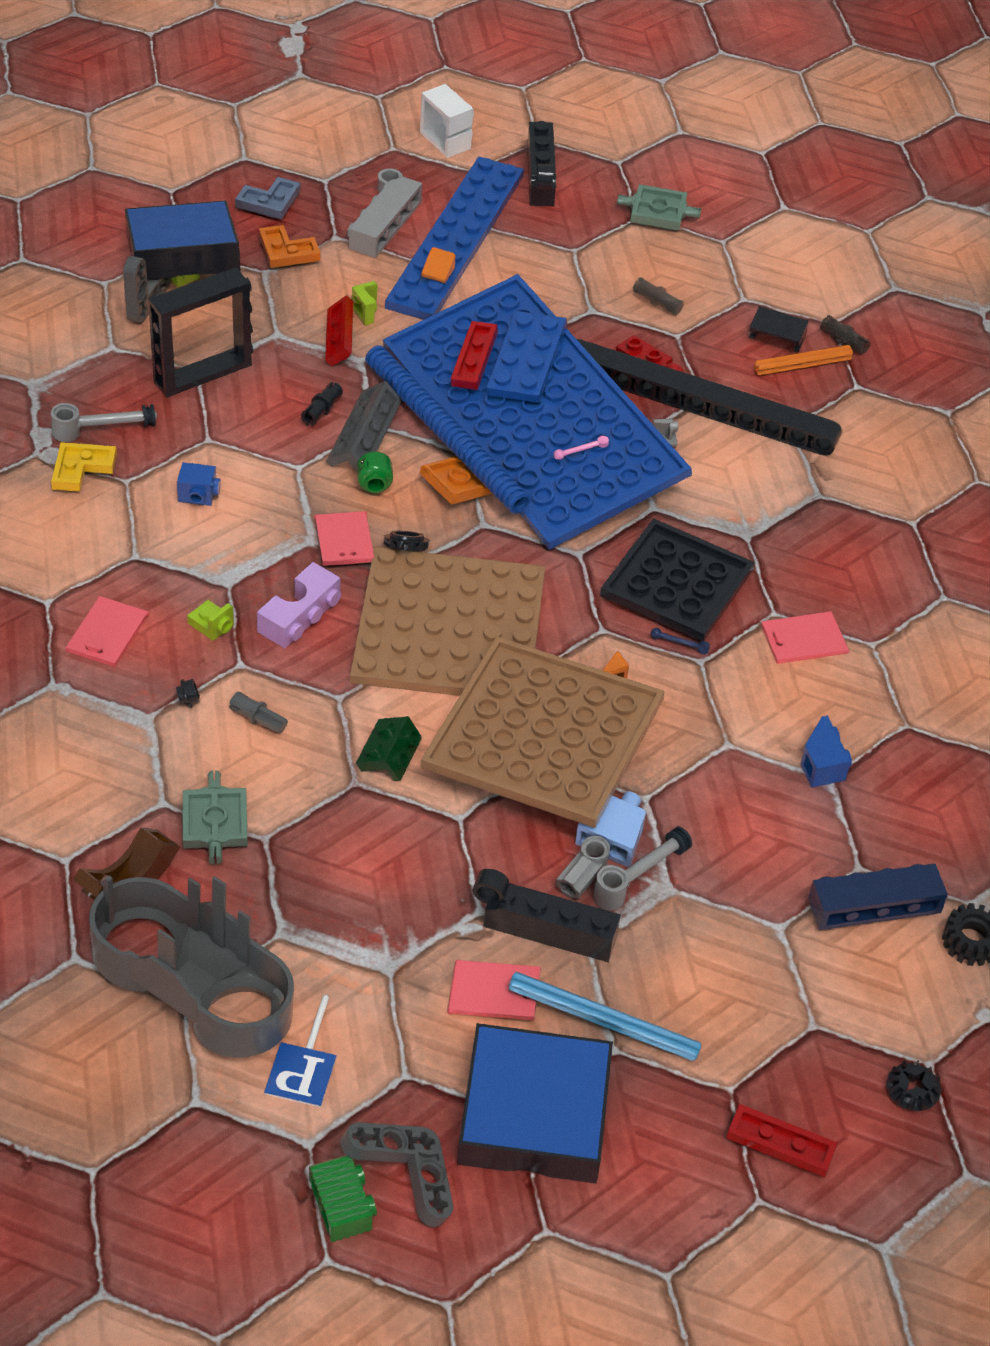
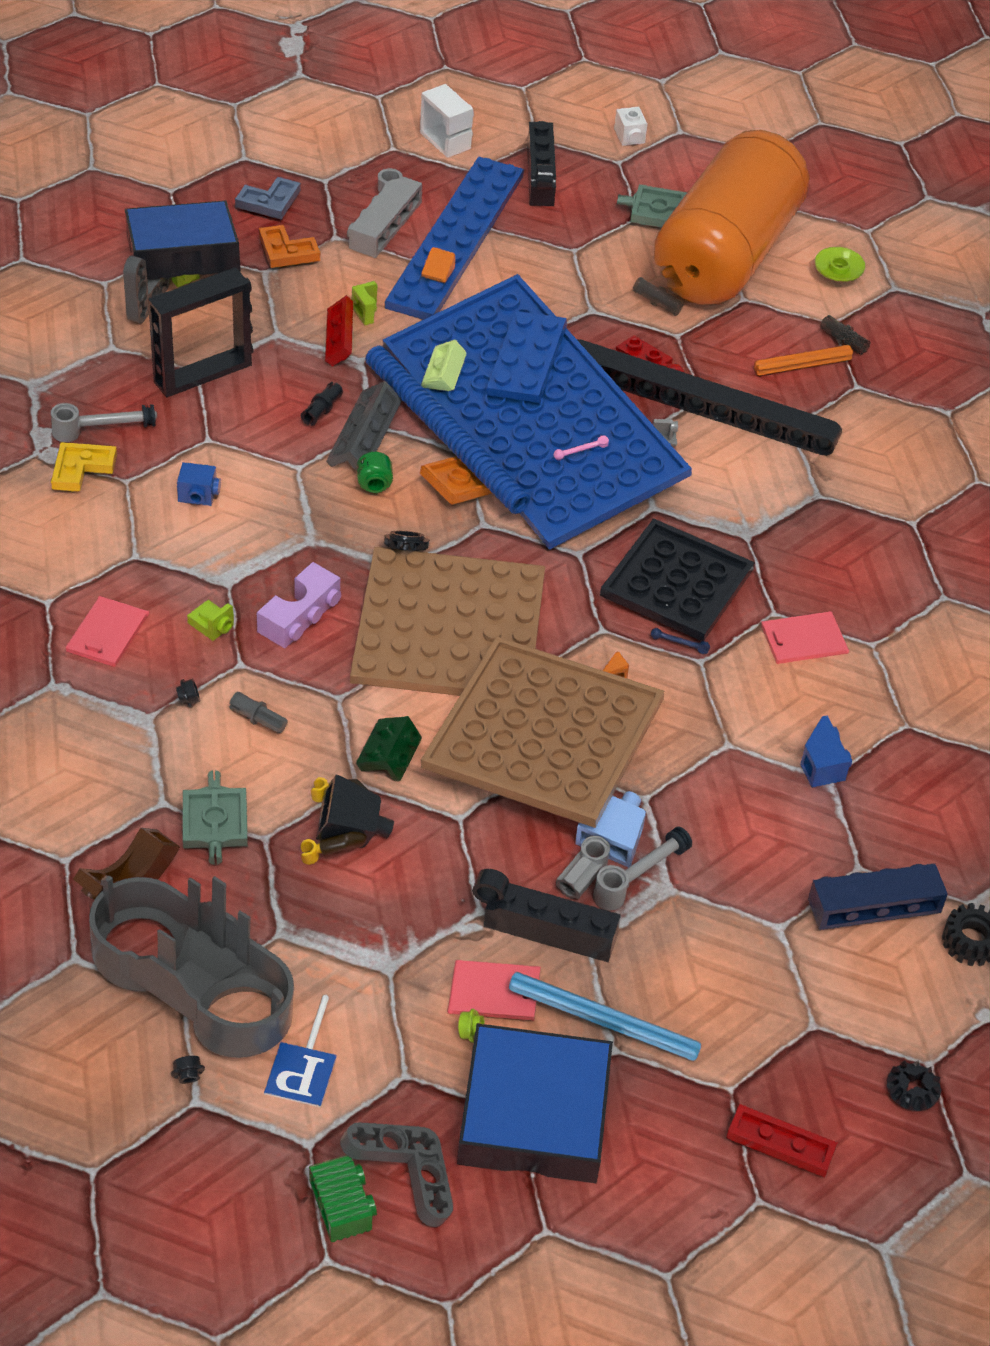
(187, 1069): none -> black plate
(344, 538): coral container -> none
(346, 818): none -> black torso
(444, 366): none -> yellowish green slope
(468, 1023): none -> lime plate
(474, 355): red plate -> none
(630, 126): none -> white brick
(731, 217): none -> orange piece
(779, 326): black hinge -> none
(839, 264): none -> lime dish

